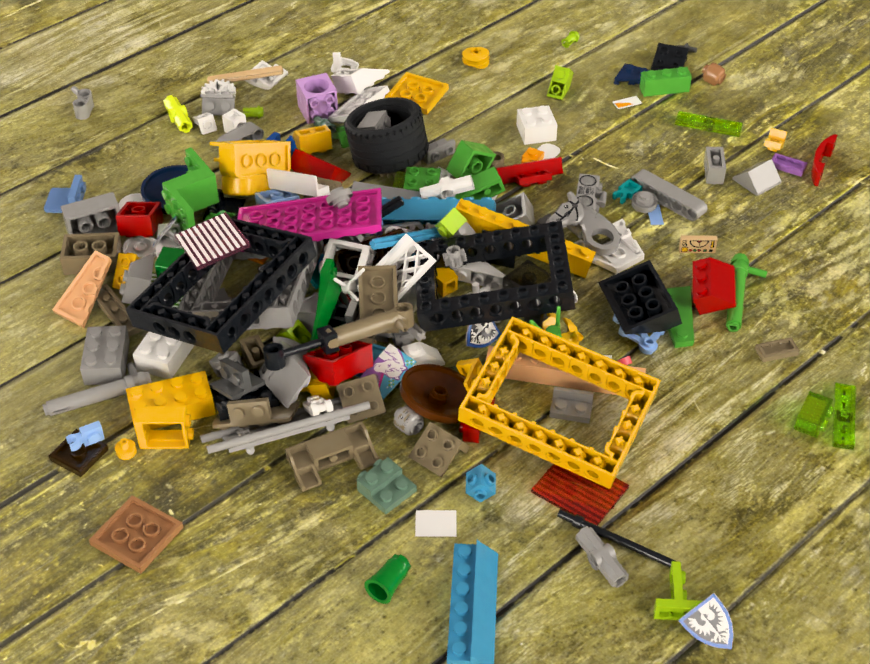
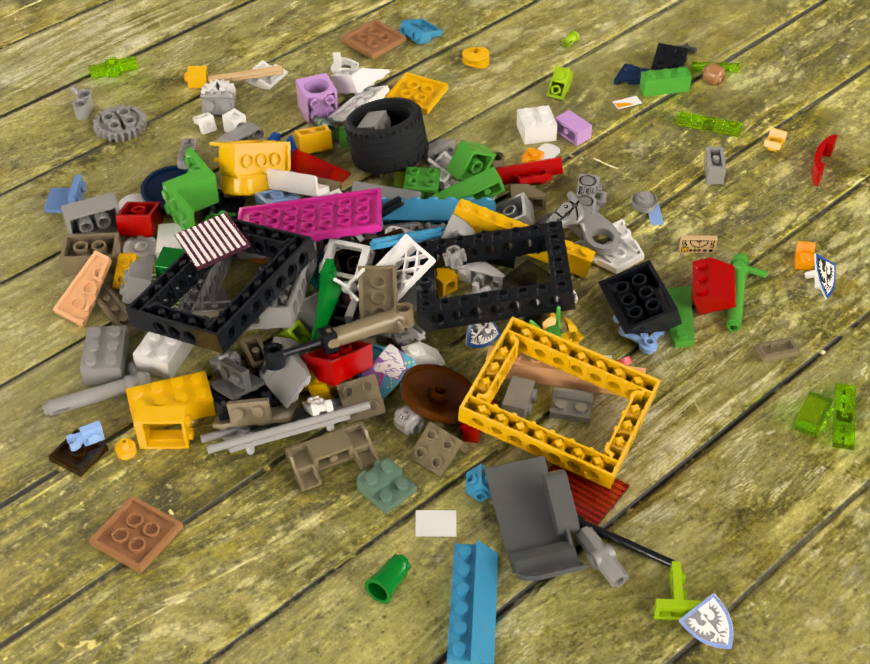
(110, 127): none -> light grey gear
(113, 67): none -> clear neon green piece
(169, 233): light grey shield -> none
(178, 114): neon yellow piece -> none
(185, 144): none -> light grey beam
(196, 76): none -> yellow brick
(254, 111): lime pin -> none
(339, 197): light grey plate -> none
(373, 39): none -> medium nougat plate
(419, 30): none -> dark azure plate
(442, 161): none -> white bracket
(448, 187): white piece -> none
(450, 223): brick -> none
(470, 369): yellow bracket -> none
(520, 396): none -> light grey brick
(535, 196): none -> dark tan slope
(535, 518): none -> dark grey beam
(573, 128): none -> lavender brick
(627, 190): teal plate -> none
(671, 195): light grey beam -> none
(729, 67): none -> clear neon green pin
(759, 177): slope -> none
(789, 164): medium lavender plate -> none
(804, 255): none -> light orange bracket
(823, 275): none -> shield

